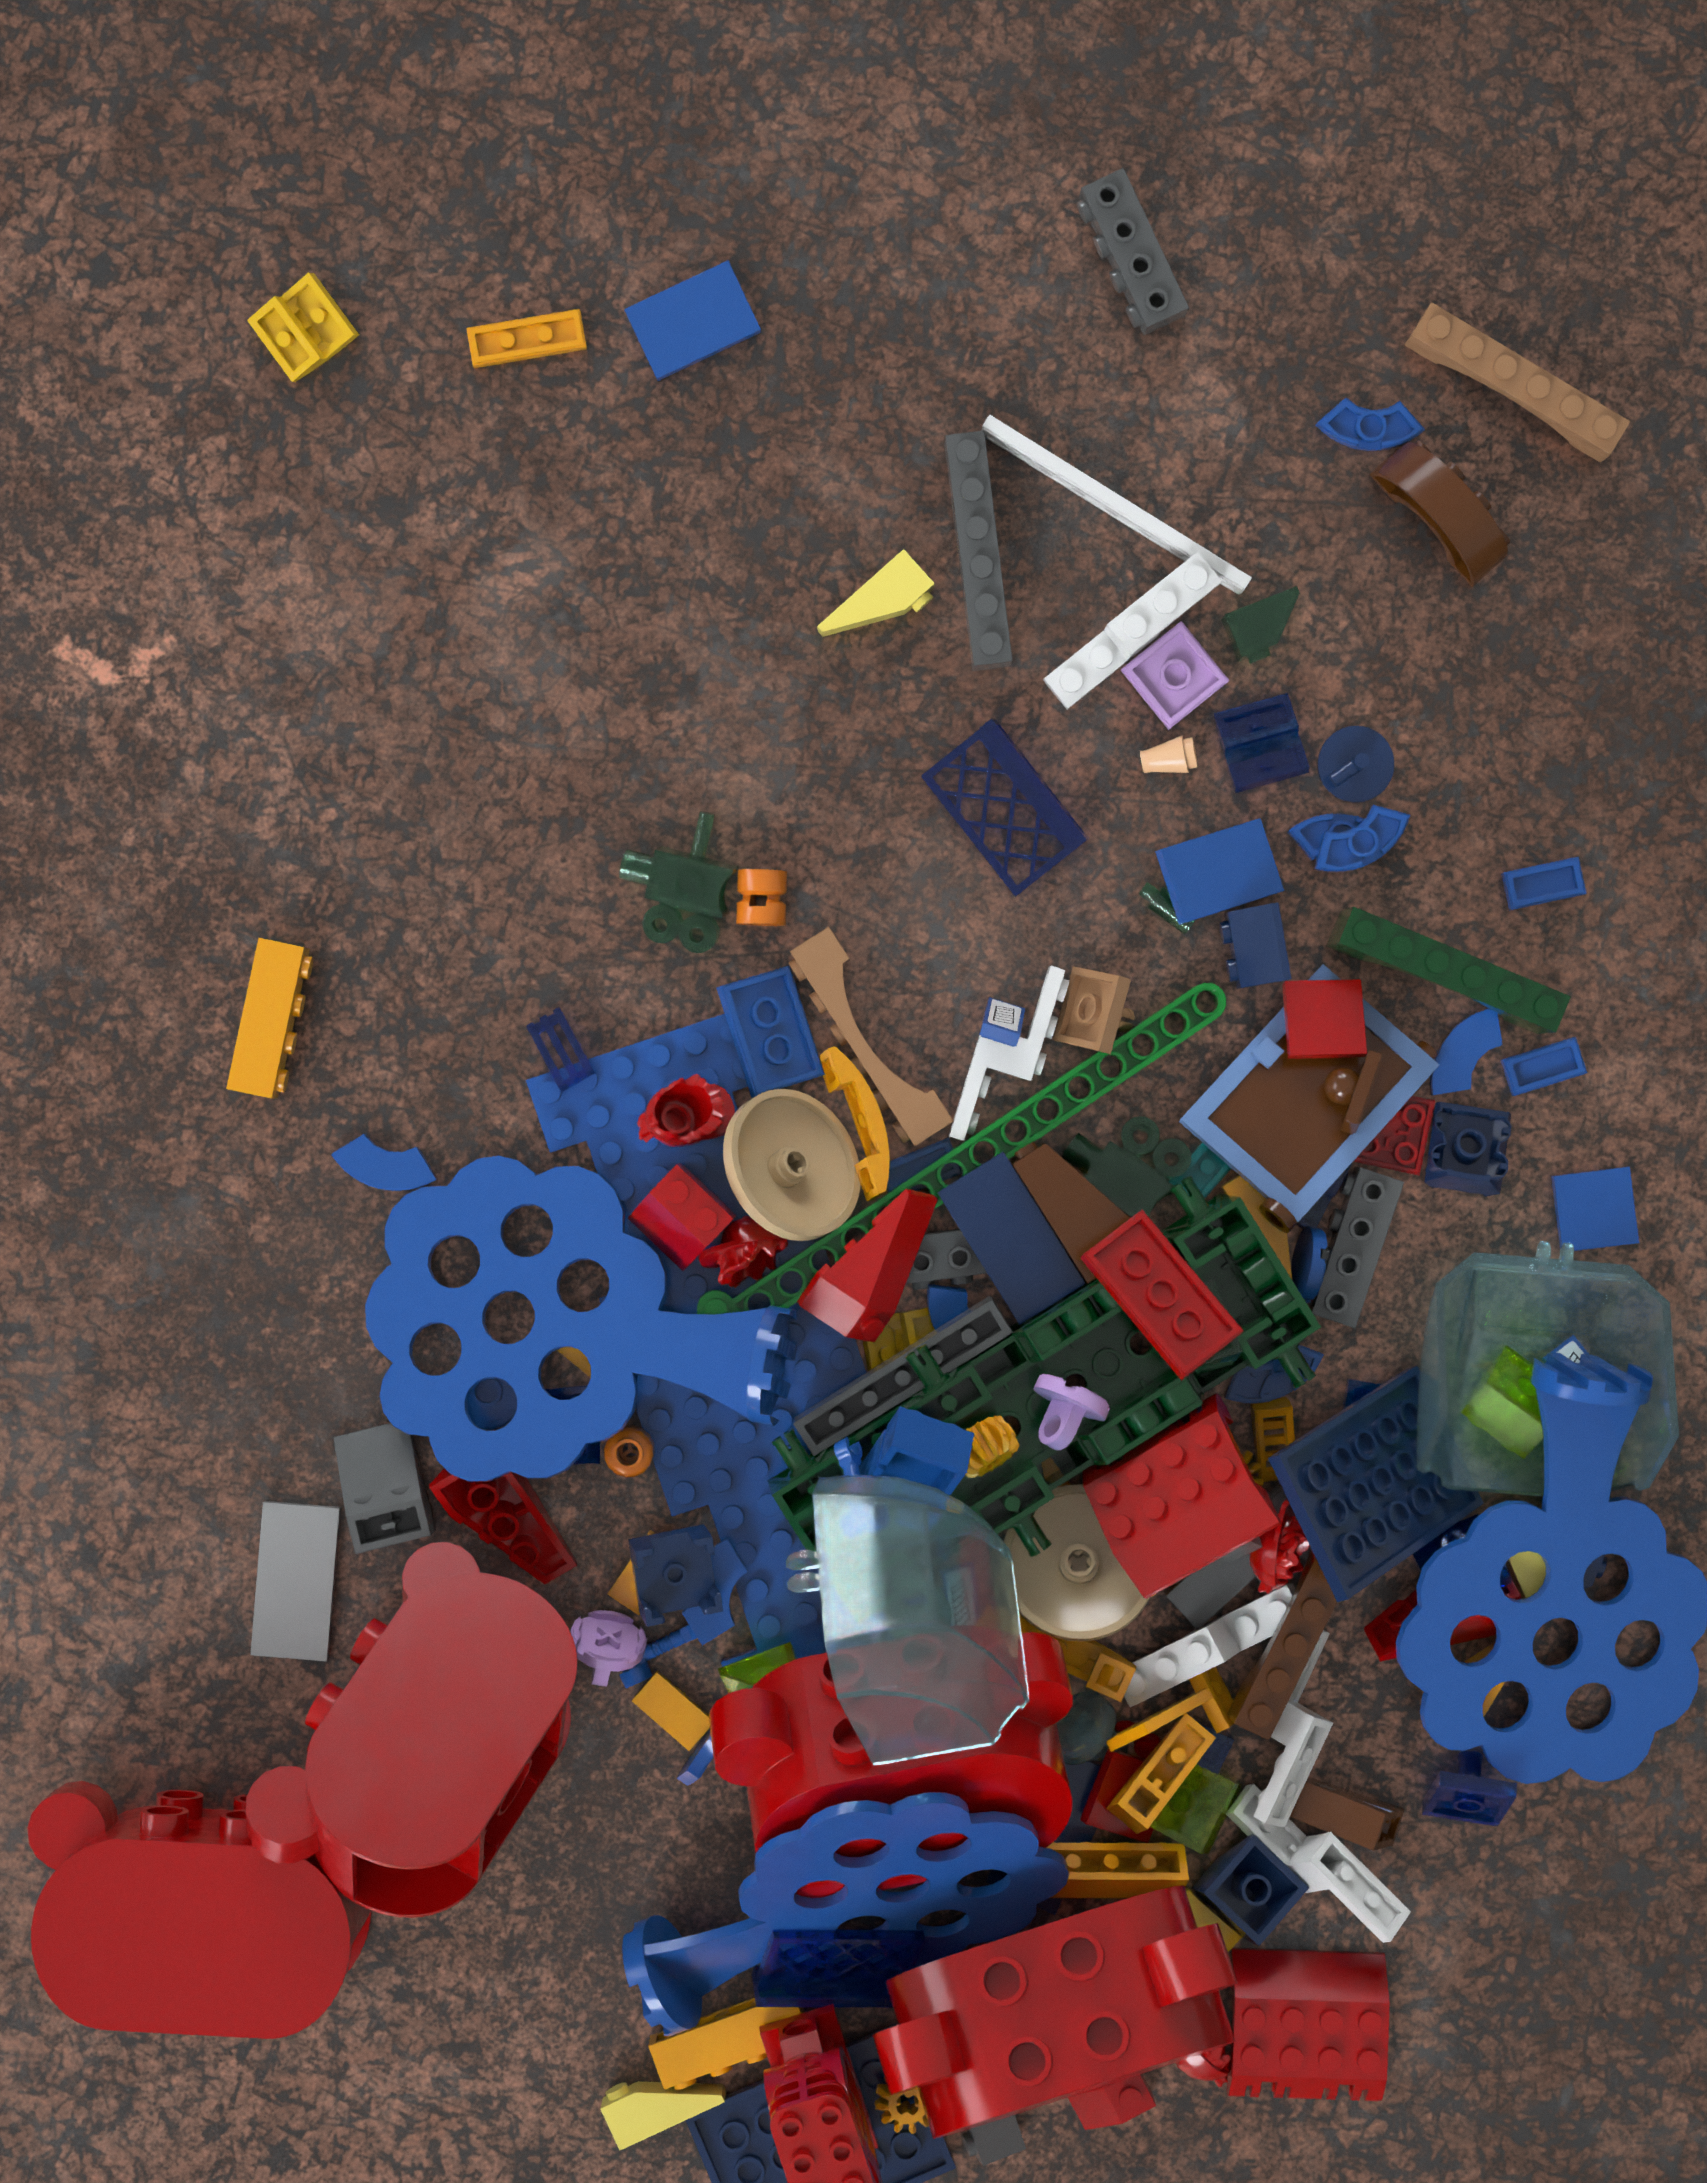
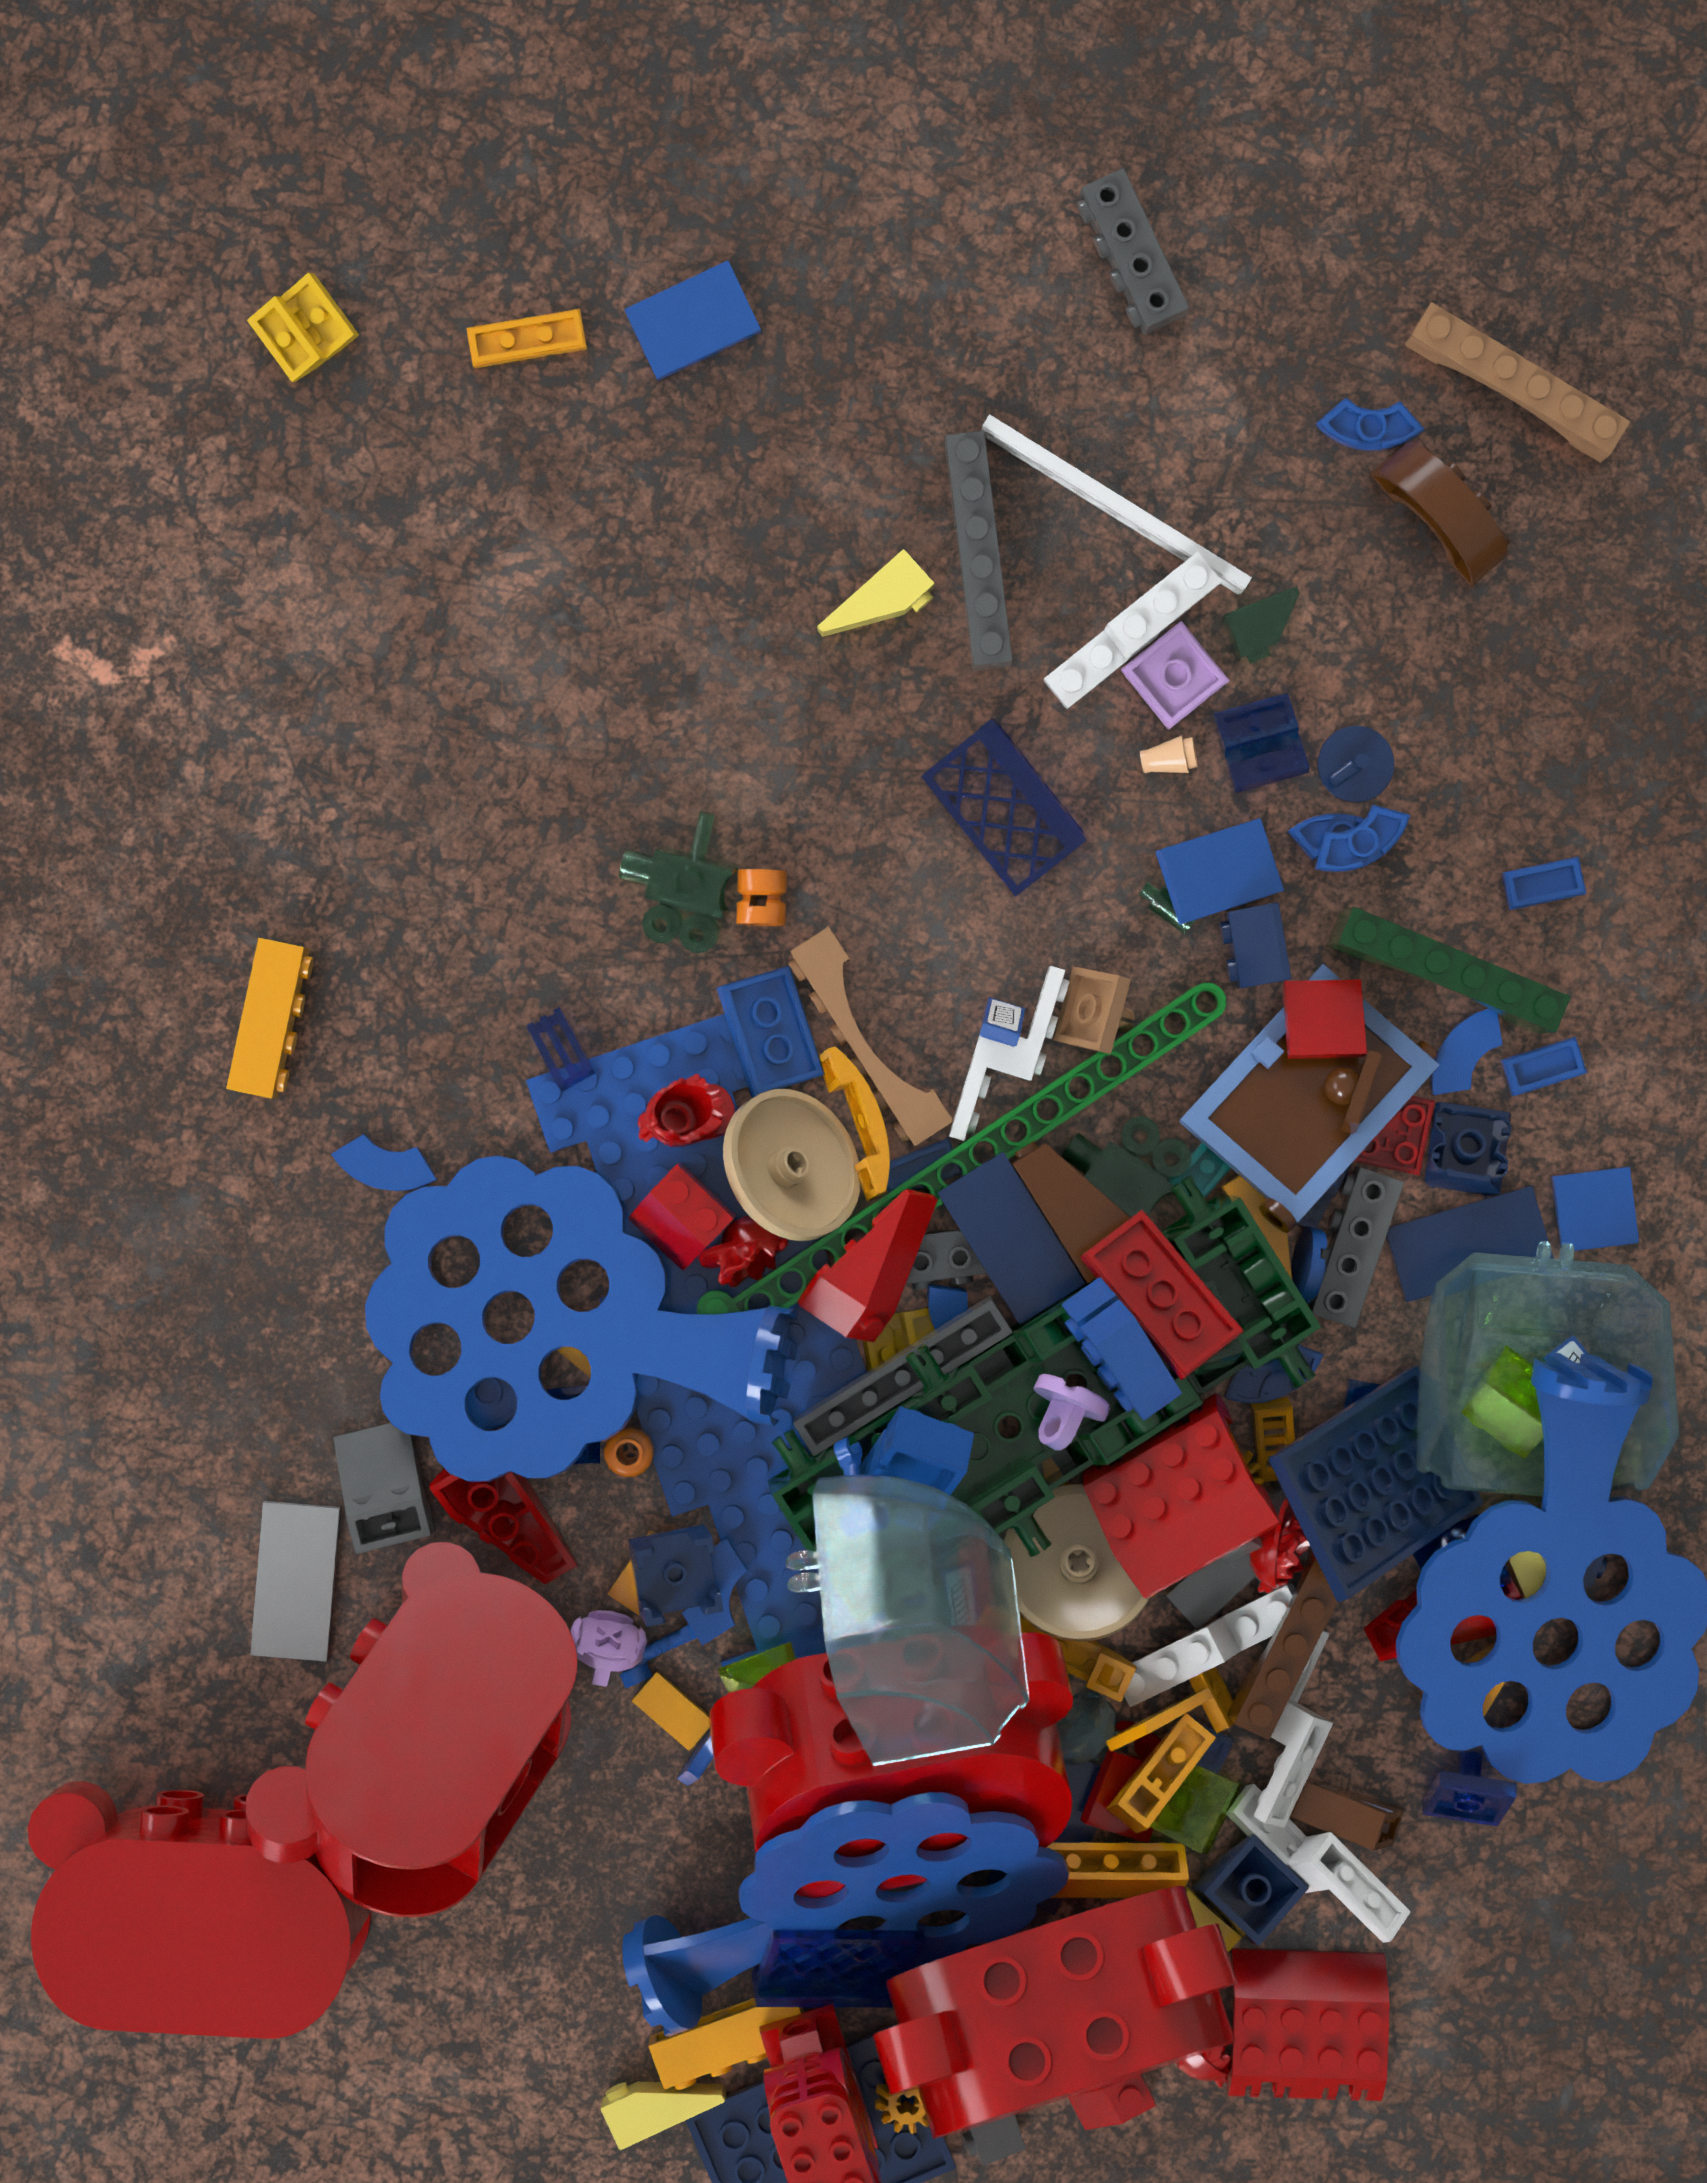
(991, 1446): light orange gear -> none
(1121, 1349): none -> blue piece
(1437, 1243): none -> dark blue tile

